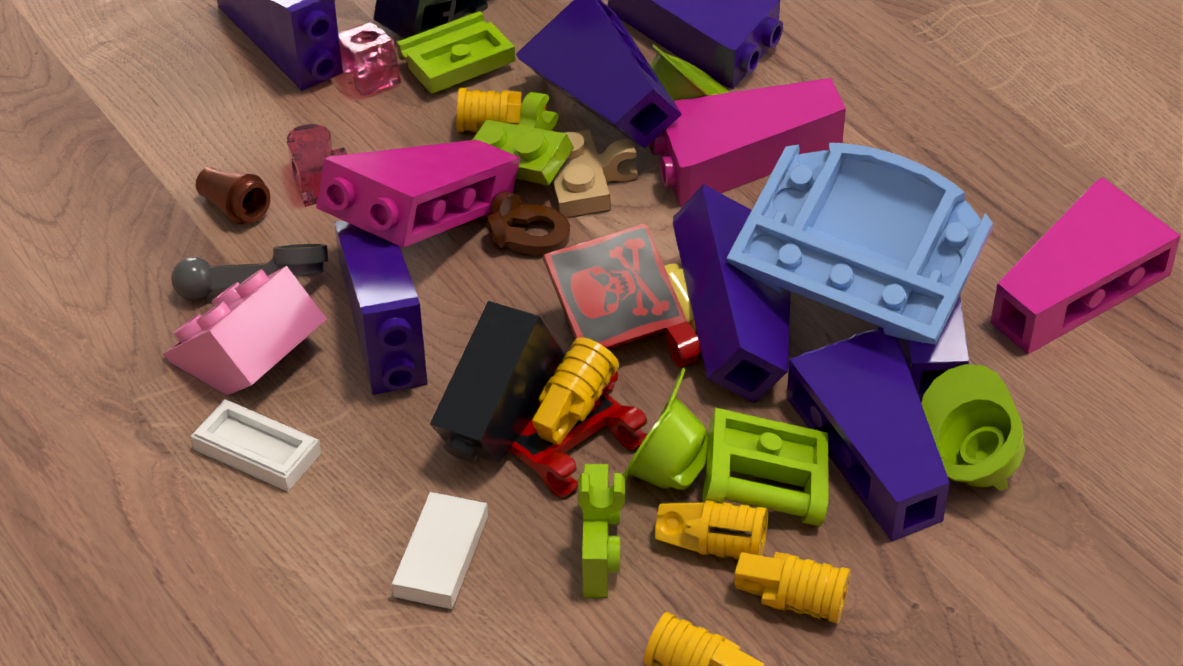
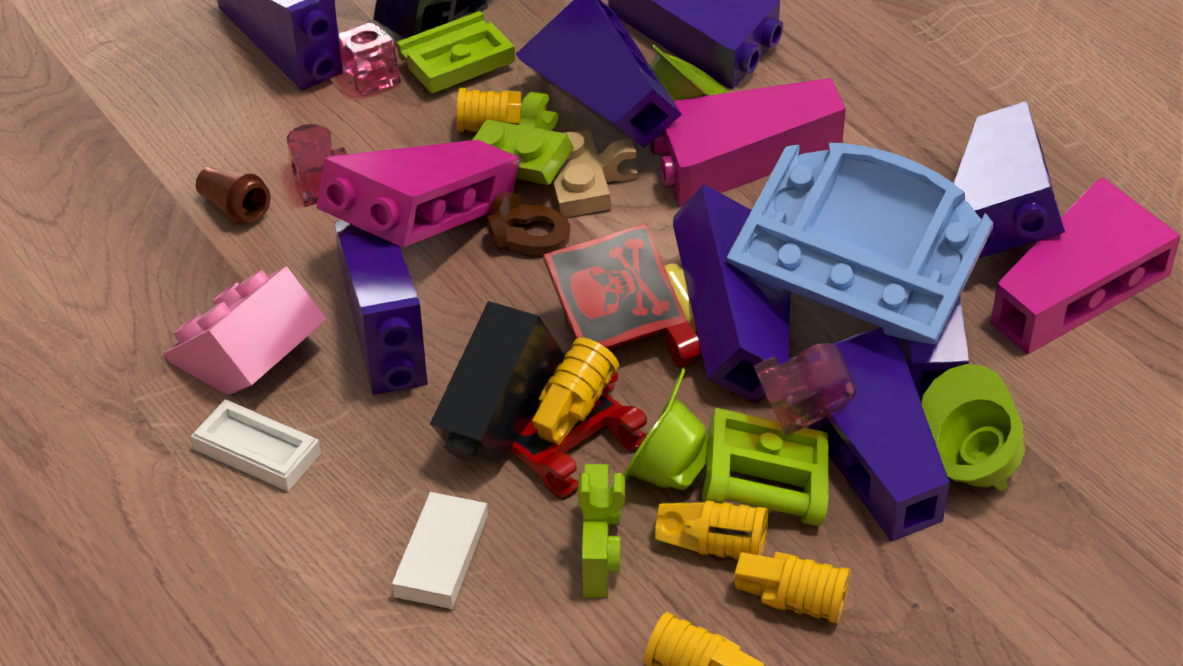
(196, 278): dark grey piece -> none
(807, 386): none -> clear pink leg
(1009, 180): none -> slope

